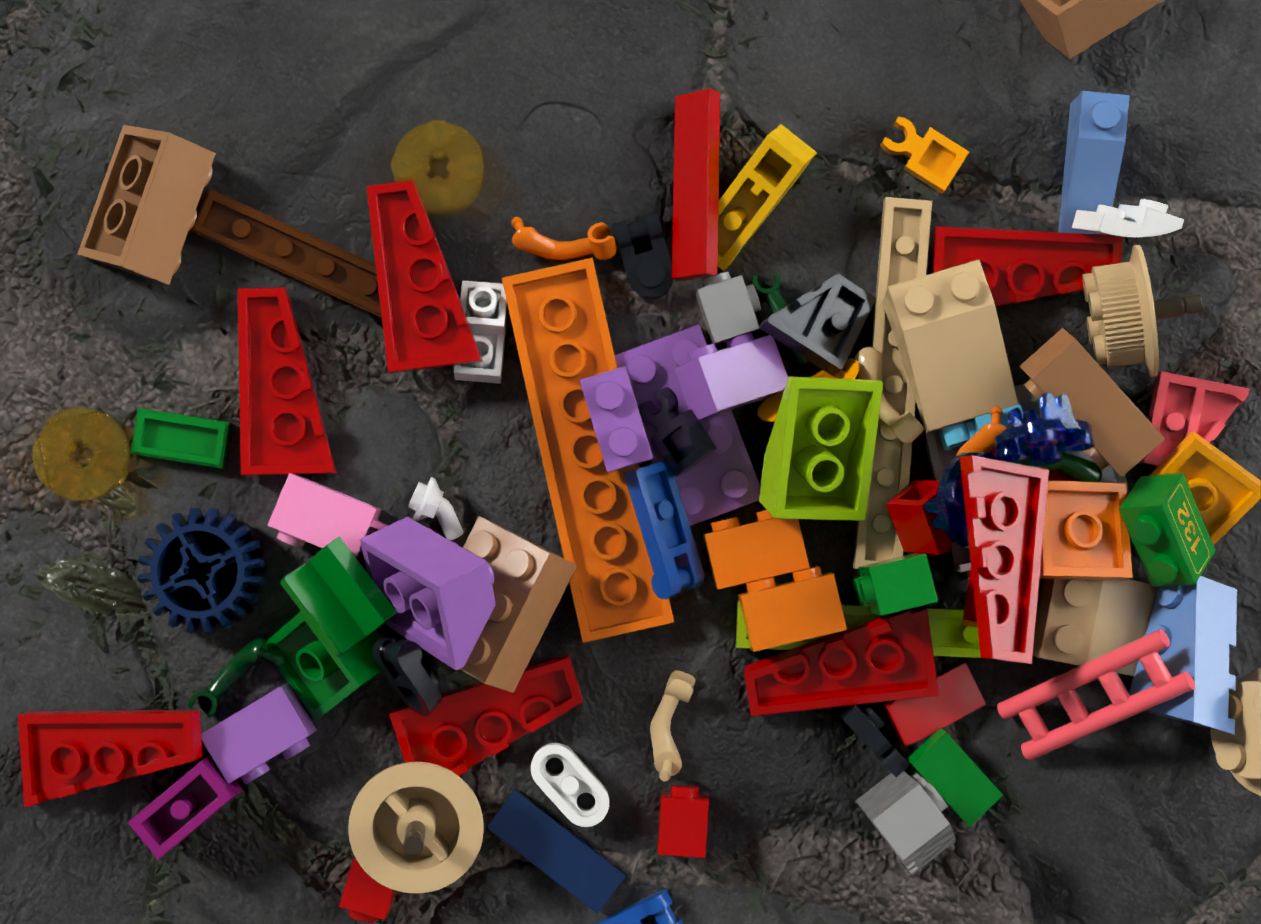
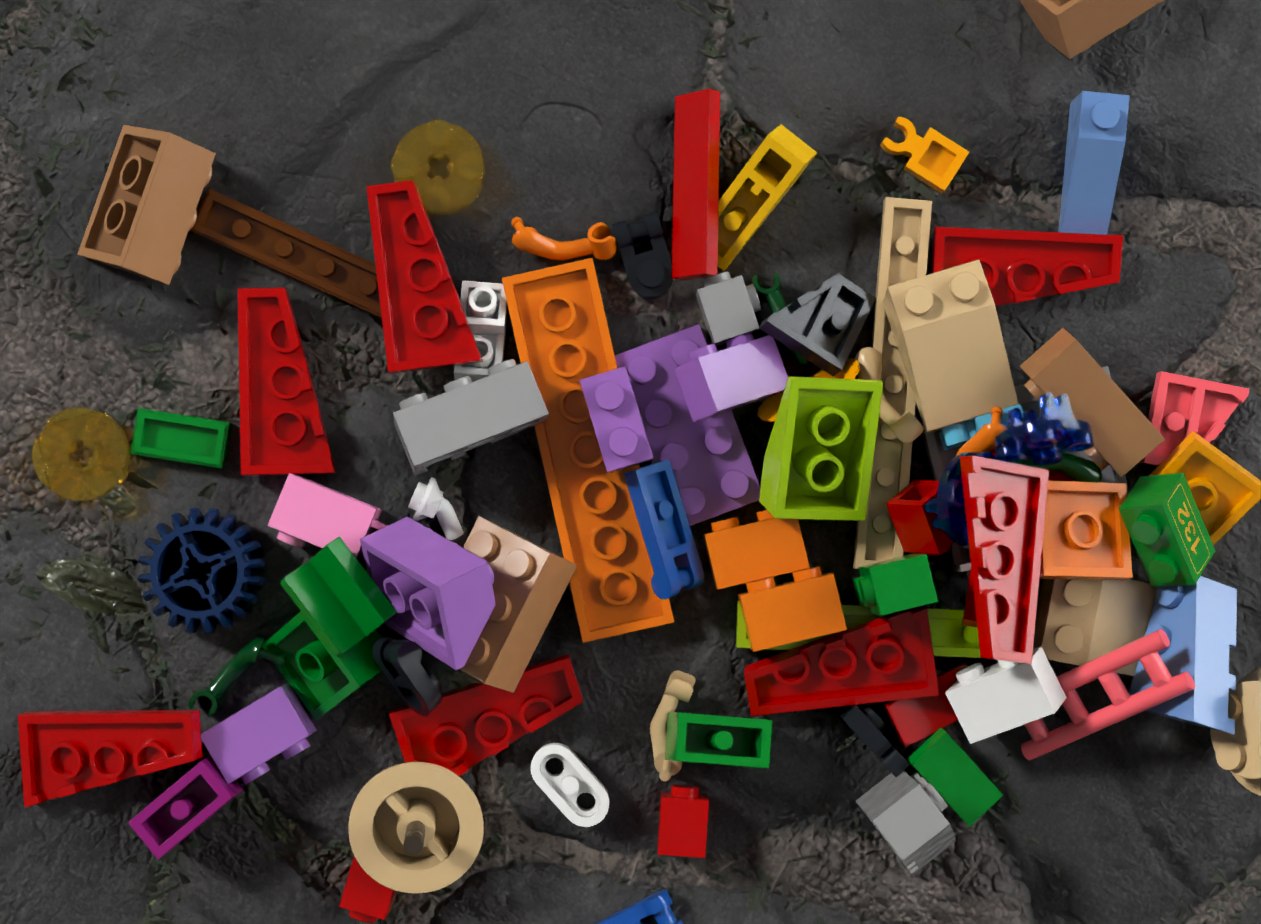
(469, 414): none -> light grey wedge
(556, 850): dark blue tile -> none
(680, 435): black plate -> none
(718, 740): none -> green brick
(1004, 695): none -> white brick
(1126, 315): tan piece -> none
(1129, 220): white slope -> none

